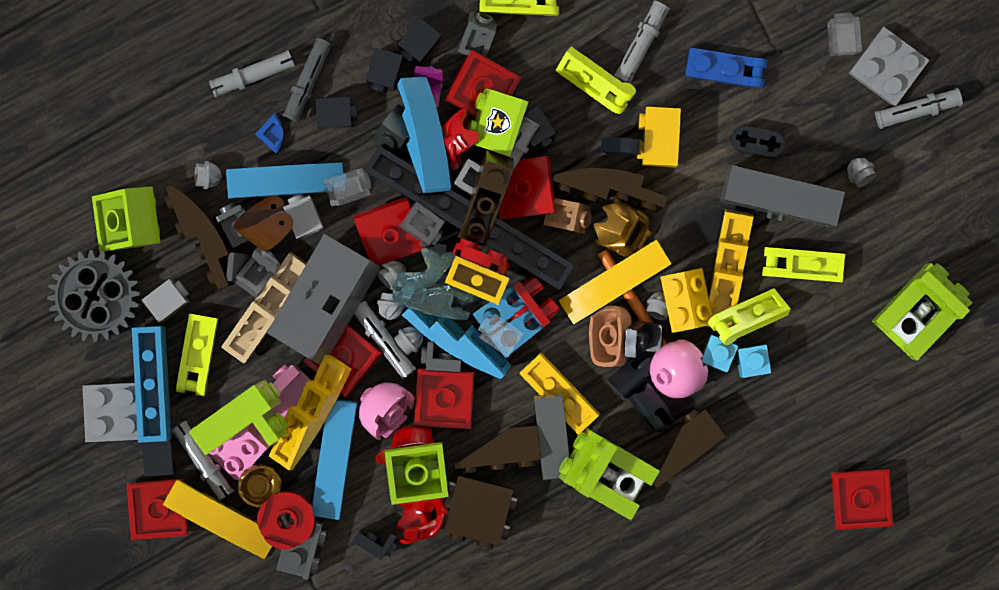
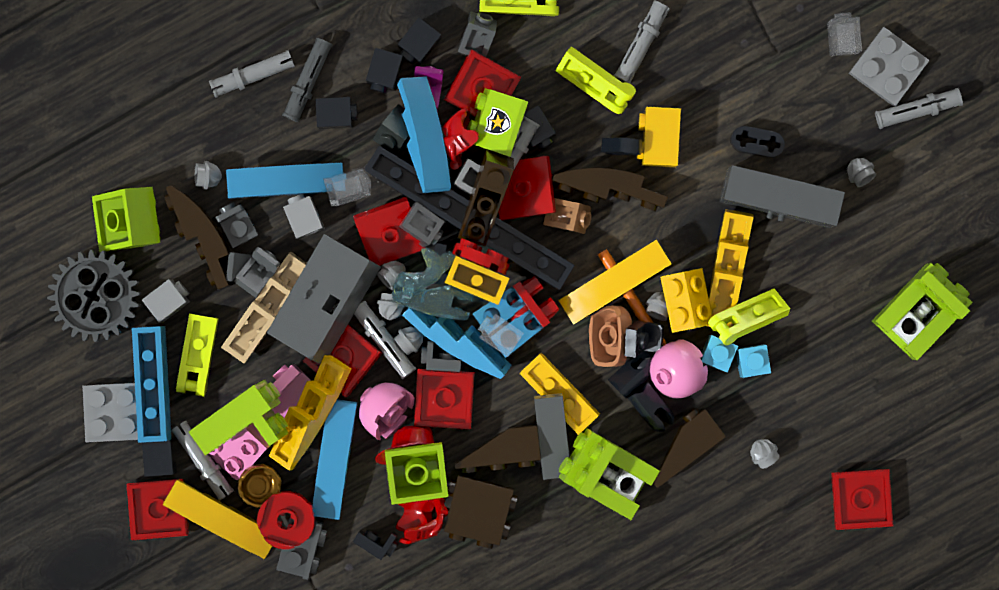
(262, 225): reddish brown piece -> none
(272, 133): blue tile -> none
(619, 227): pearl gold helmet -> none
(725, 68): blue plate -> none
(764, 453): none -> light grey plate
(805, 264): neon yellow plate -> none

